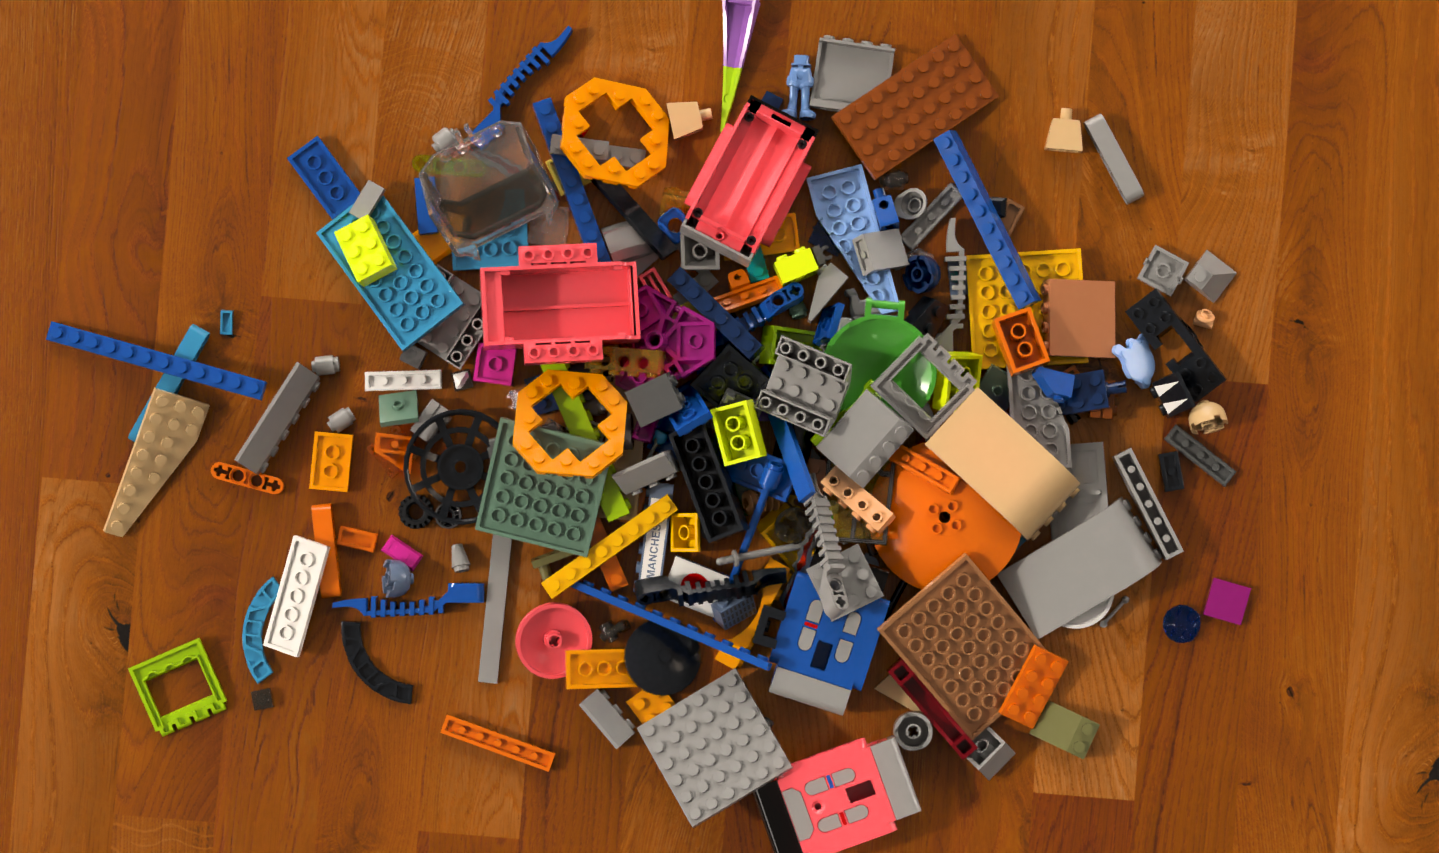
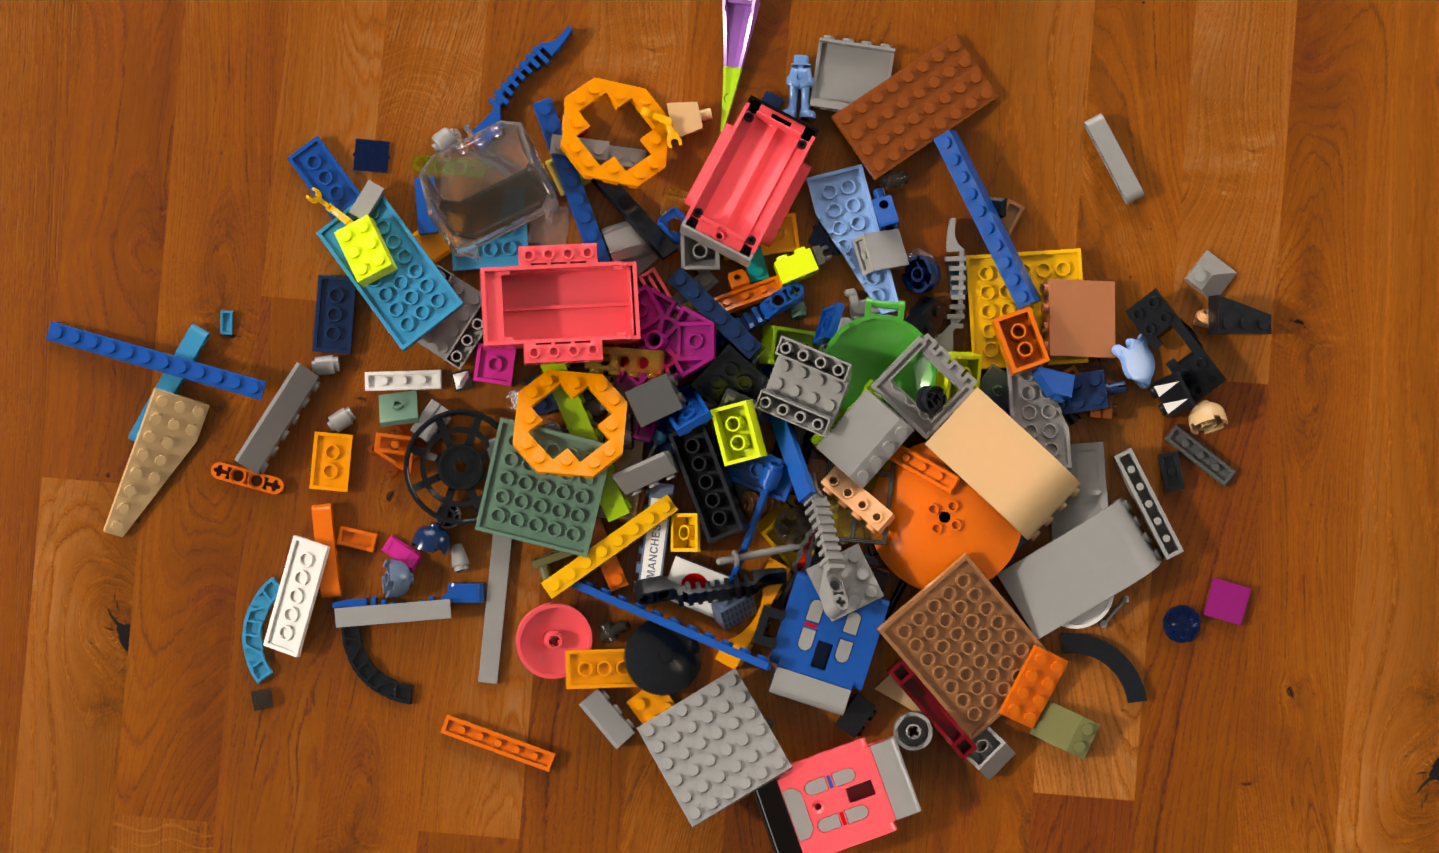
(169, 661): lime hinge -> none
(329, 207): none -> yellow piece
(334, 315): none -> dark blue plate
(371, 156): none -> clear blue piece
(393, 613): none -> light grey tile
(407, 519): black tyre -> none
(414, 356): flat silver panel -> none
(432, 538): none -> dark blue cylinder
(668, 123): none -> yellow piece
(827, 285): light grey slope -> none
(856, 715): none -> black brick
(910, 204): light grey piece -> none
(931, 399): none -> black wheel
(933, 215): light grey tile -> none
(1064, 134): tan torso -> none
(1111, 658): none -> black tile
(1163, 270): light grey plate -> none
(1234, 318): none -> black wedge

